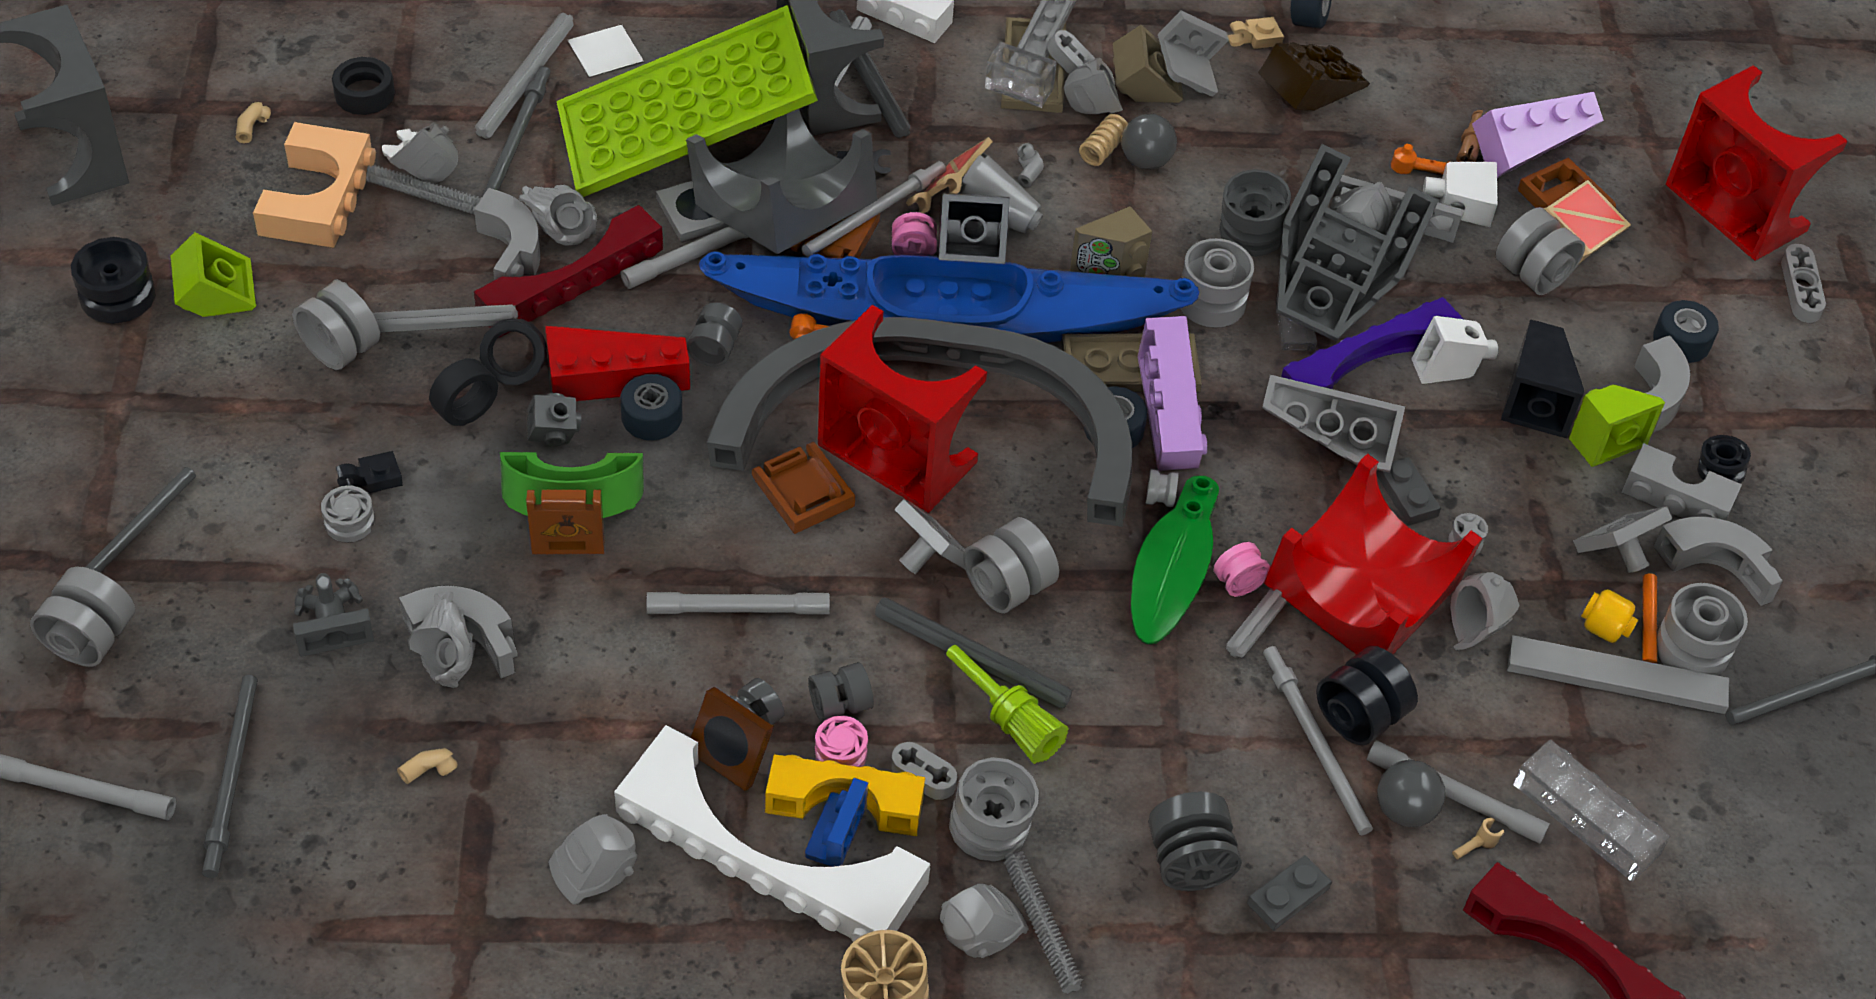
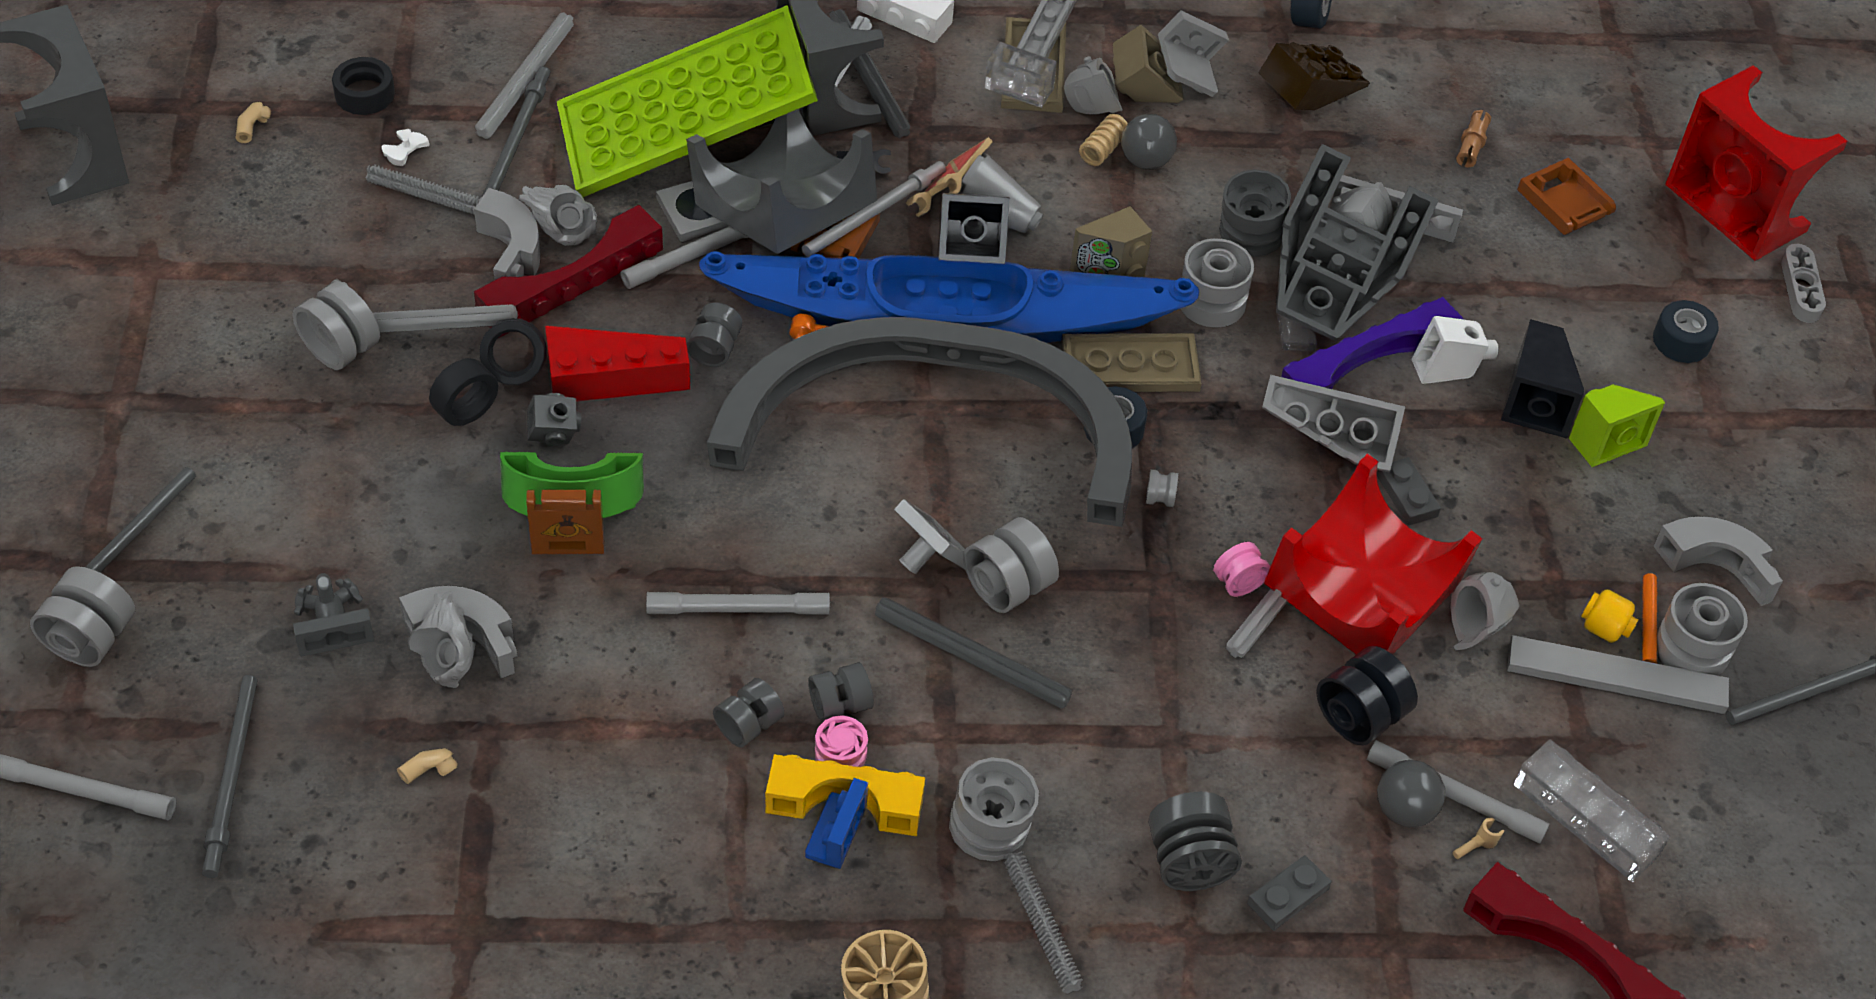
(113, 280): black wheel -> none
(211, 278): lime slope -> none
(322, 215): light nougat arch -> none
(348, 515): light grey wheel -> none
(374, 472): black plate -> none
(428, 154): light grey helmet -> none
(593, 858): light grey helmet -> none
(605, 50): white sticker -> none
(651, 407): black wheel -> none
(731, 738): reddish brown tile -> none
(801, 483): dark orange container -> none
(848, 899): white arch -> none
(889, 422): red piece -> none
(914, 235): bright pink wheel -> none
(927, 766): light grey beam -> none
(981, 921): light grey helmet -> none
(1016, 712): lime piece -> none
(1031, 164): light grey arm -> none
(1071, 55): light grey beam -> none
(1171, 393): lavender wedge -> none
(1173, 562): green plant -> none
(1258, 32): tan plate -> none
(1287, 682): light grey bar -> none
(1406, 160): orange piece -> none
(1464, 524): light grey wheel -> none
(1467, 187): white torso -> none
(1531, 129): lavender wedge -> none
(1540, 251): light grey wheel -> none
(1588, 217): coral flag -> none
(1624, 534): light grey tile -> none
(1656, 484): light grey arch -> none
(1667, 374): light grey arch -> none
(1725, 457): black wheel -> none

